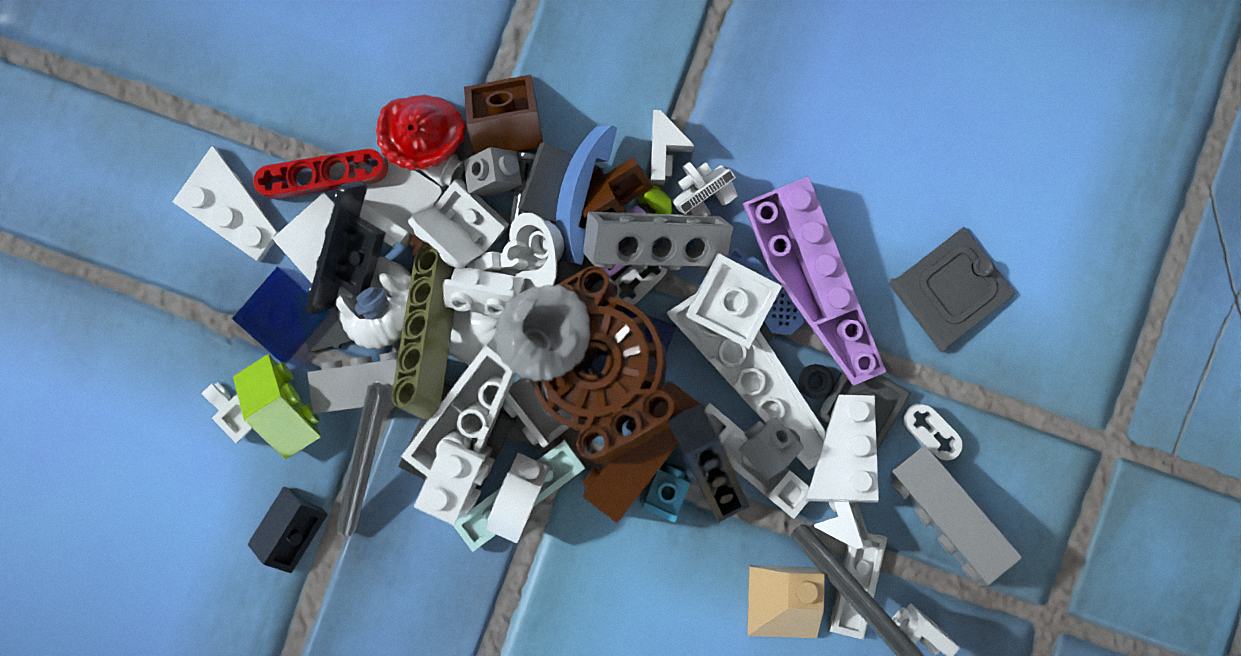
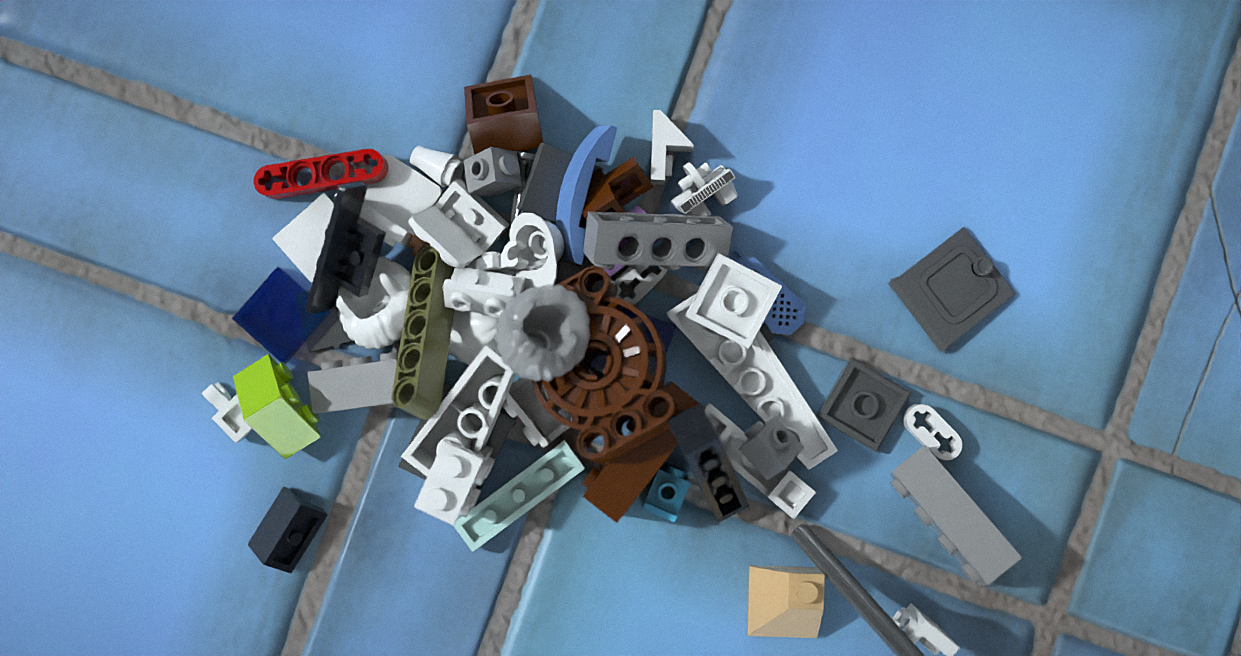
(224, 205): white wing -> none
(362, 458): dark grey axle -> none
(371, 302): sand blue plate -> none
(419, 131): red piece -> none
(517, 498): white brick -> none
(657, 200): lime arm -> none
(812, 274): lavender wedge -> none
(827, 381): black plate -> none
(848, 455): white wing -> none
(848, 526): white slope -> none
(865, 567): white tile -> none

